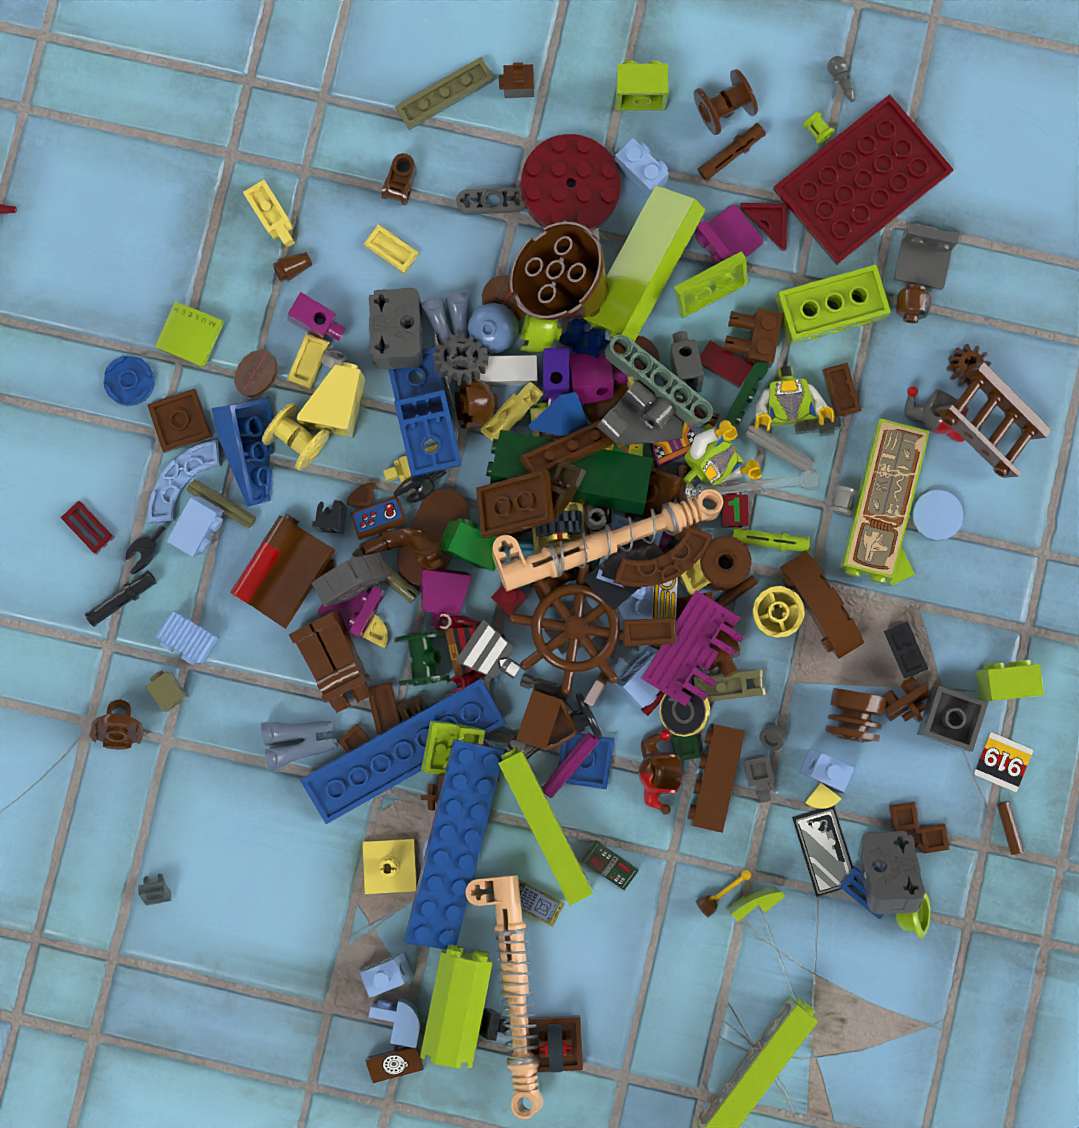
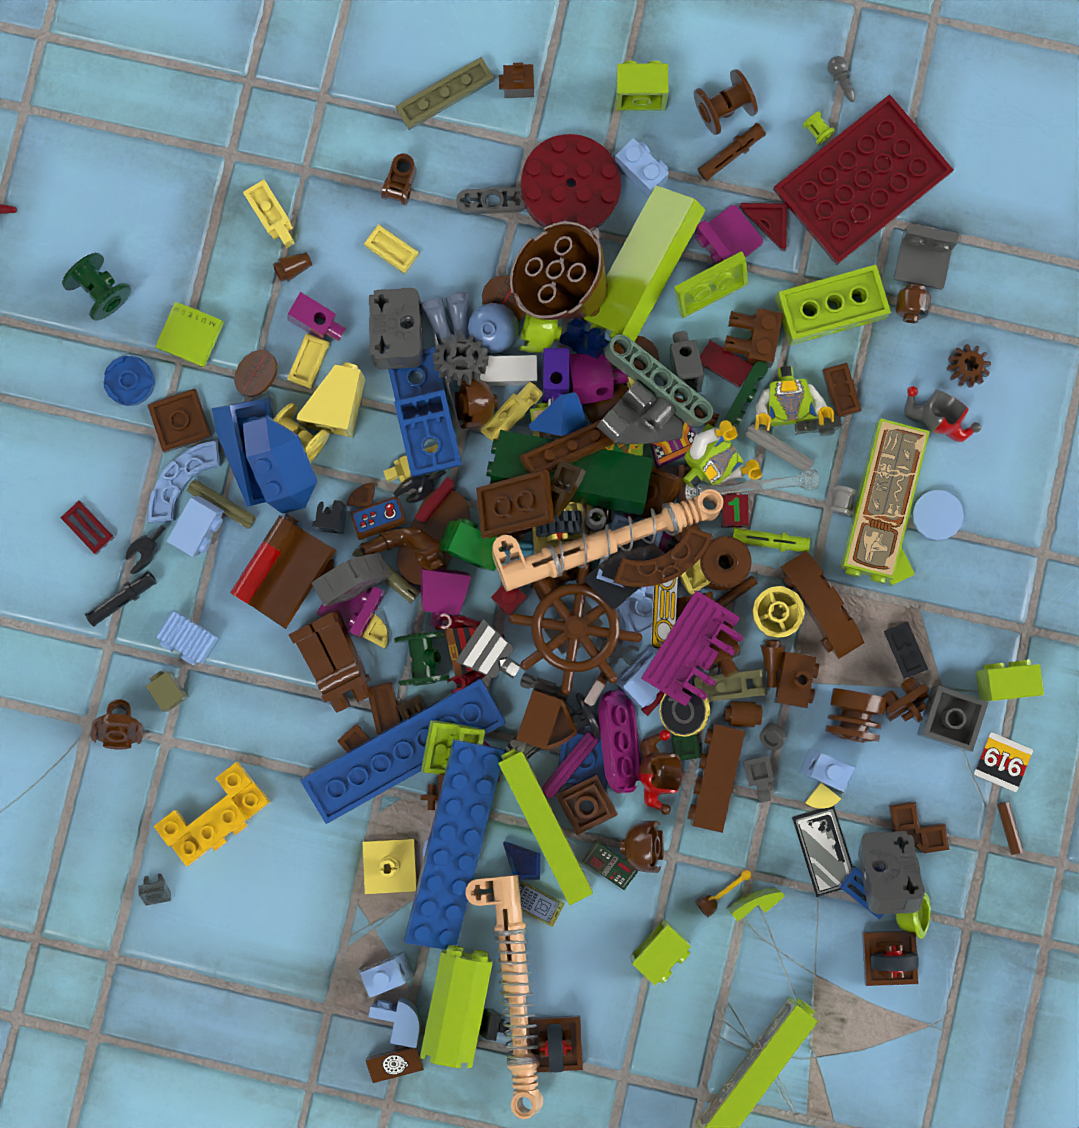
(98, 284): none -> dark green hose
(219, 821): none -> yellow bracket
(277, 733): sand blue piece -> none
(279, 464): none -> blue wedge
(333, 357): light grey tile -> none
(435, 500): none -> dark red tile
(523, 861): none -> clear blue piece
(591, 790): none -> reddish brown piece
(619, 741): none -> magenta tile
(644, 846): none -> reddish brown cylinder
(649, 631): reddish brown tile -> none
(660, 953): none -> lime brick
(743, 714): none -> reddish brown brick
(772, 655): none -> reddish brown cone
(796, 680): none -> reddish brown brick
(890, 958): none -> reddish brown plate
(1014, 411): fence -> none

